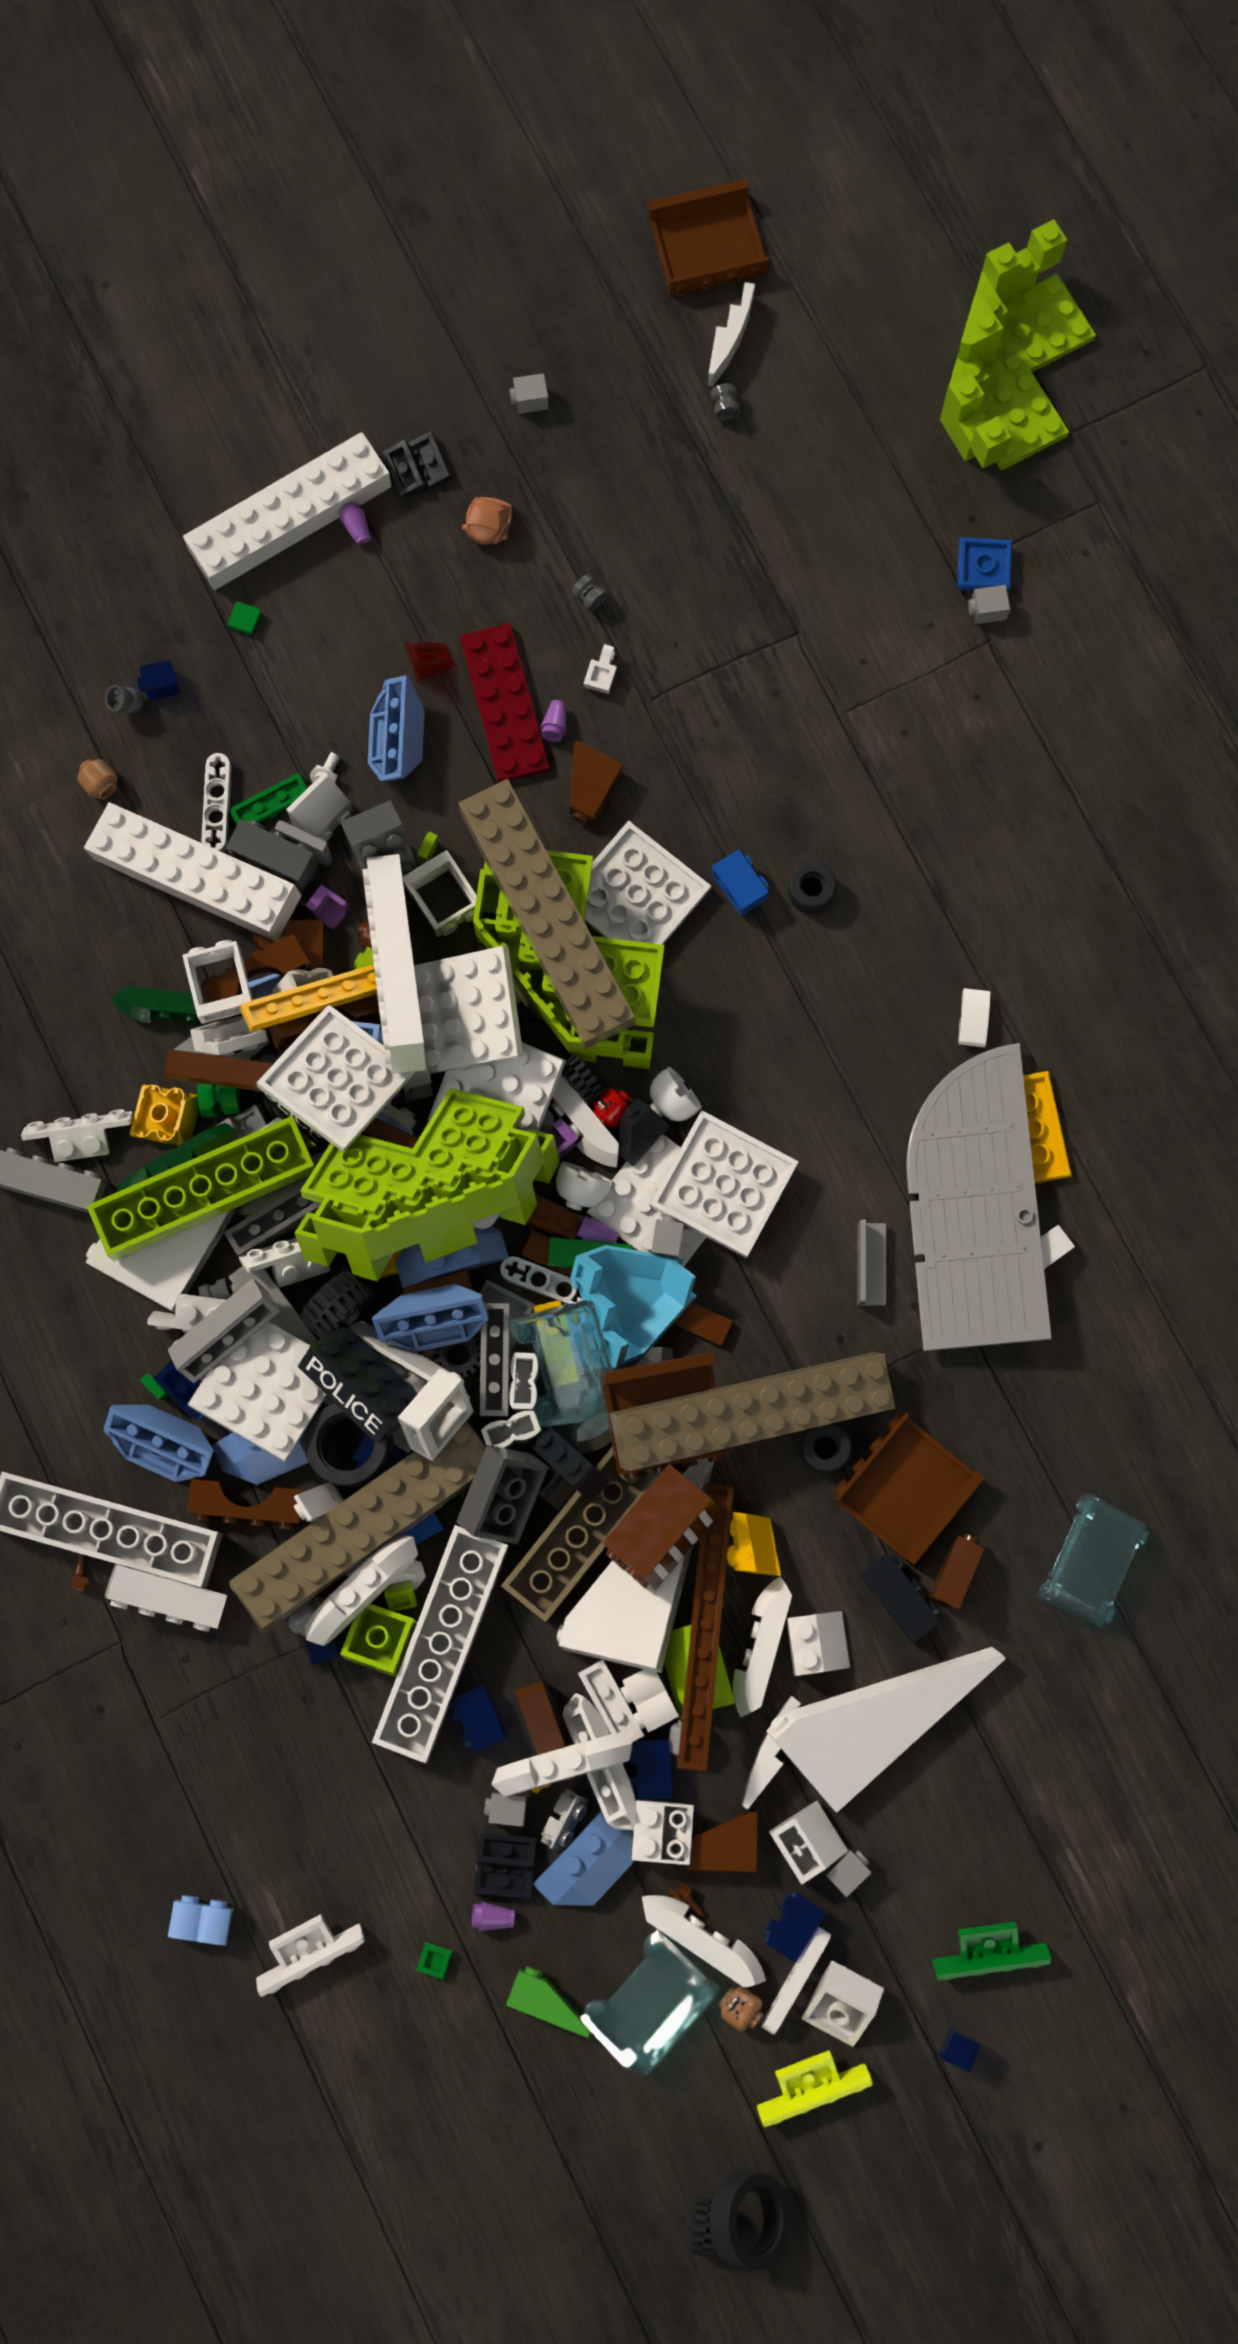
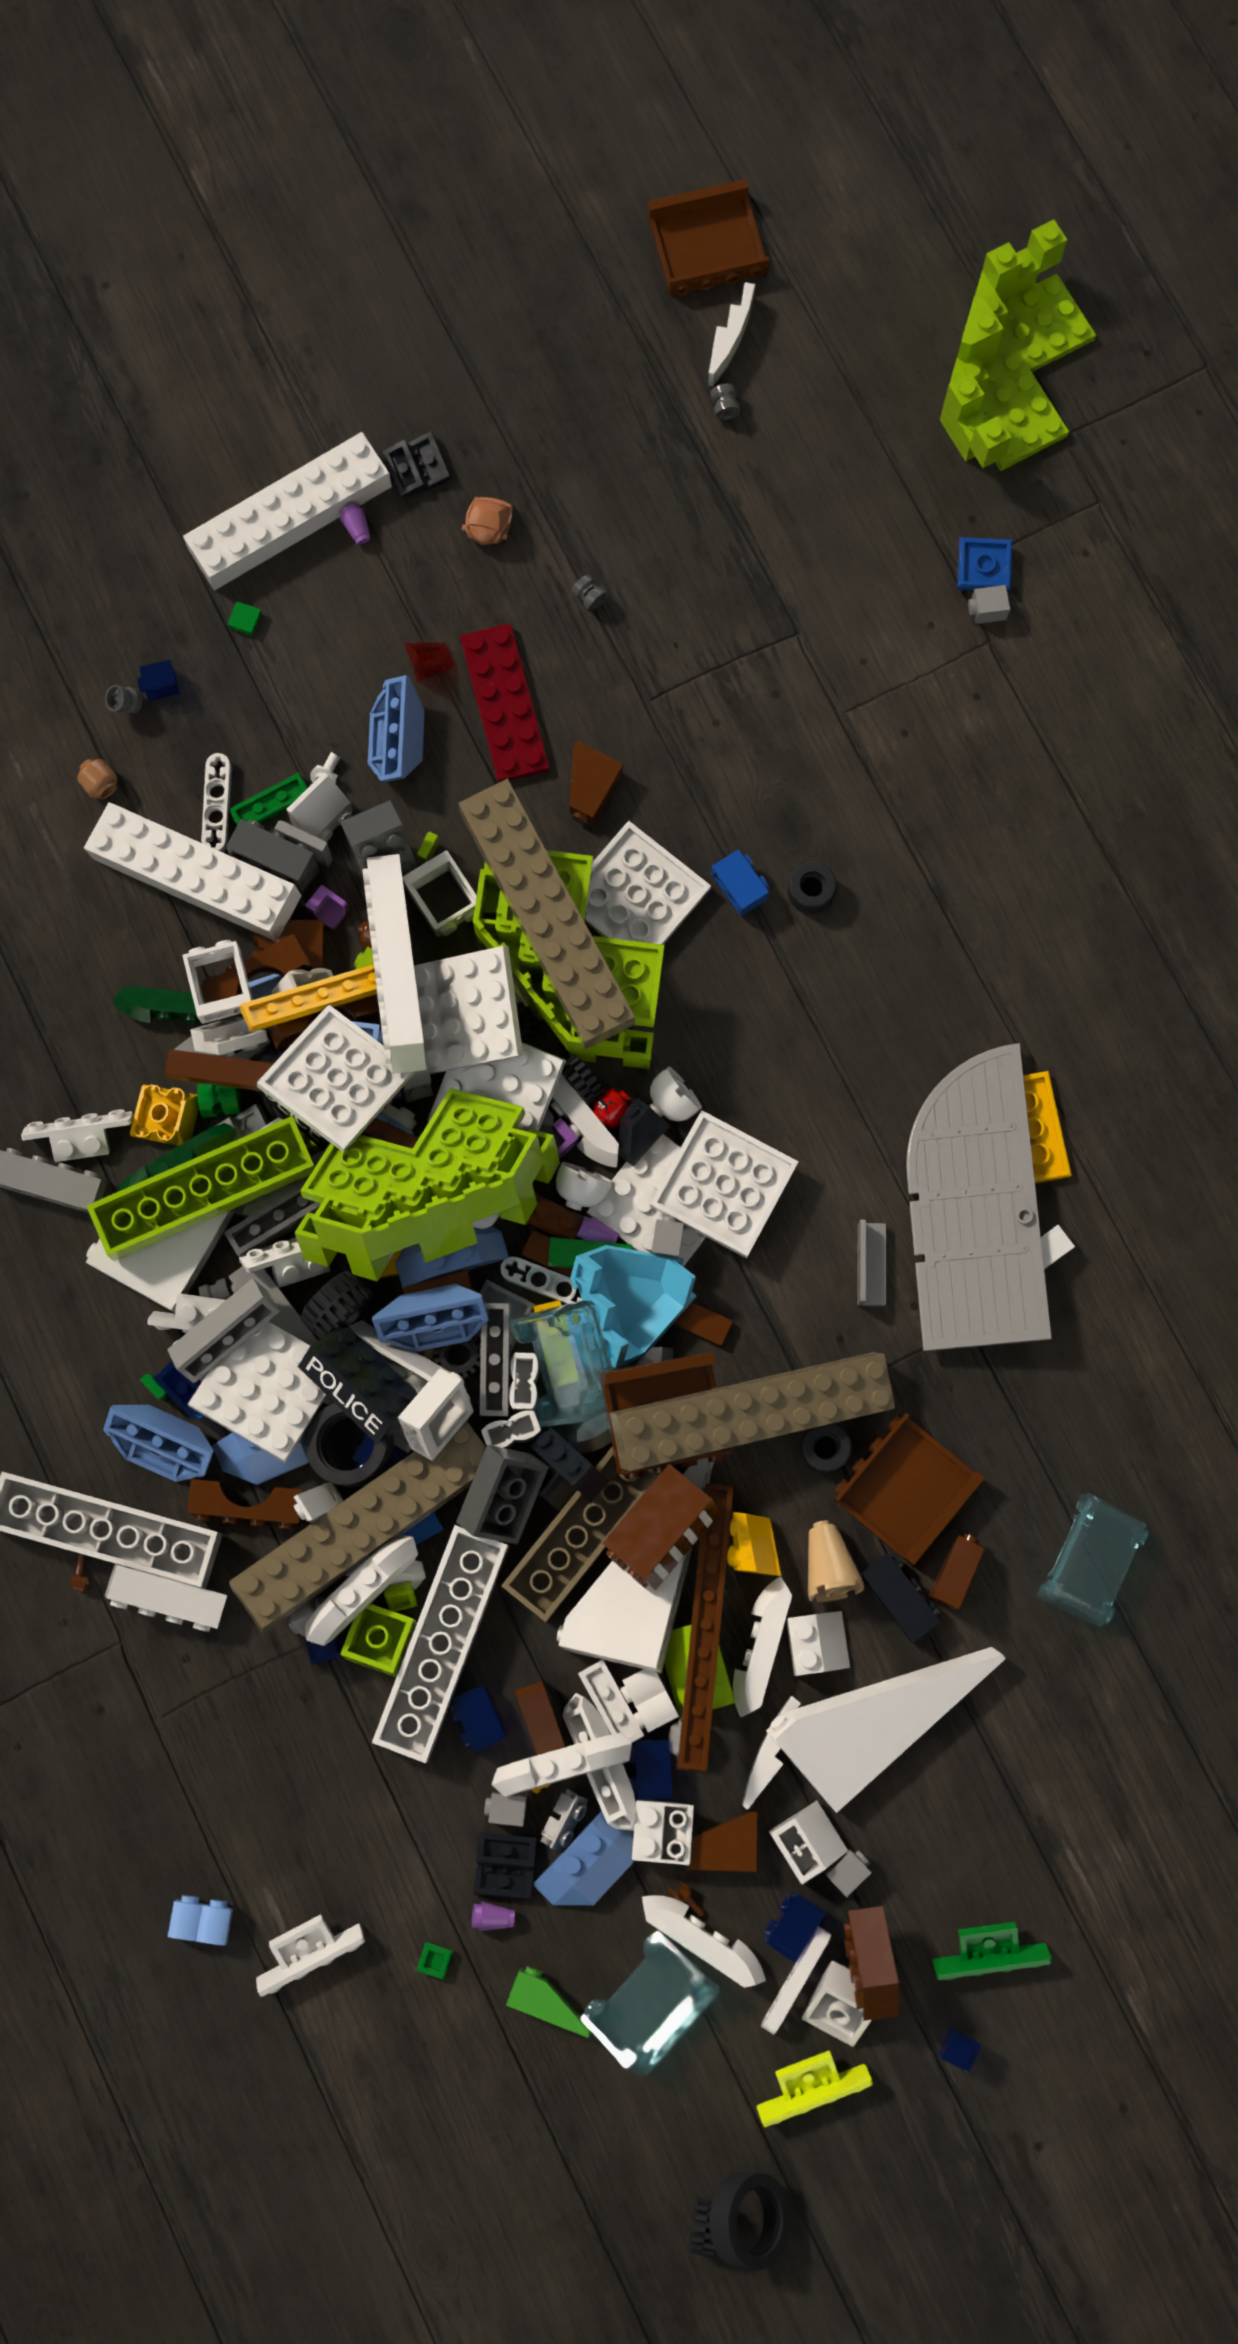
(529, 393): light grey brick -> none
(554, 723): medium lavender cone -> none
(601, 672): white plate -> none
(741, 2008): medium nougat head -> none
(830, 1565): none -> tan cone
(871, 1963): none -> reddish brown brick
(974, 1017): white slope -> none

